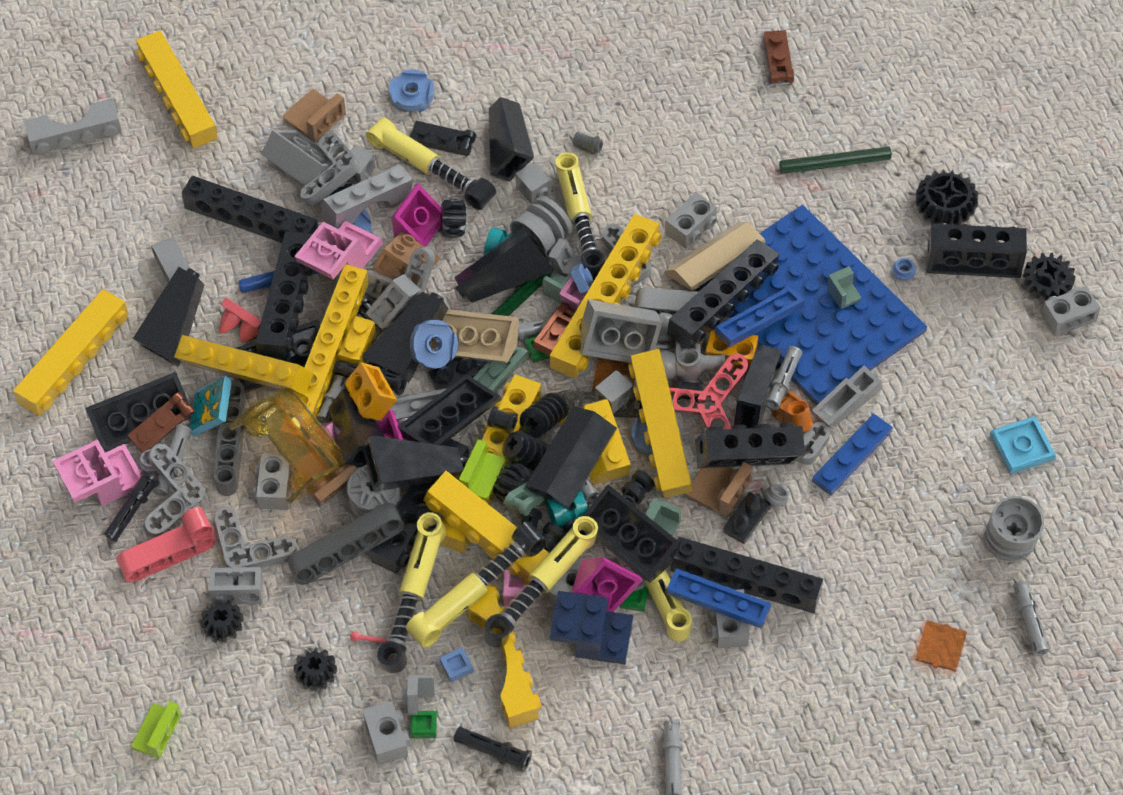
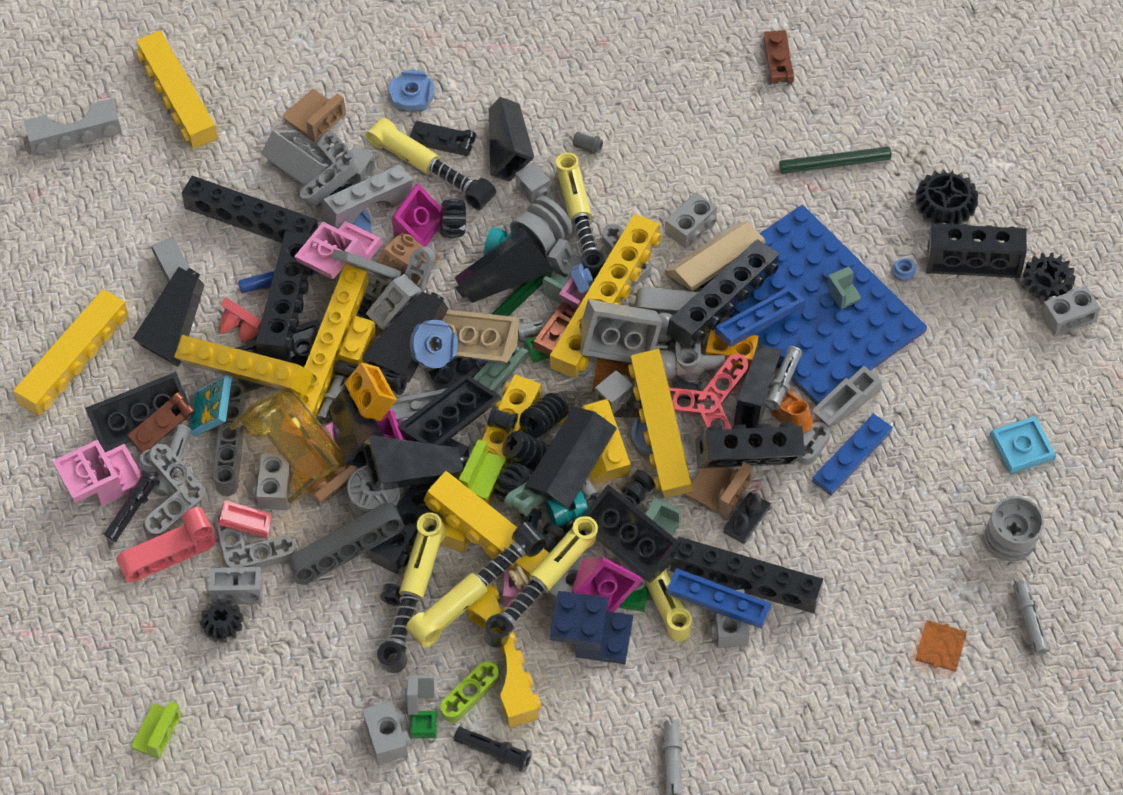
(245, 519): none -> coral tile
(325, 669): black gear -> none
(355, 636): coral hinge -> none
(366, 264): none -> light grey tile
(391, 595): none -> black bush
(456, 664): medium blue plate -> none
(468, 703): none -> lime beam
(519, 577): none -> tan bush
(777, 495): light grey plate -> none

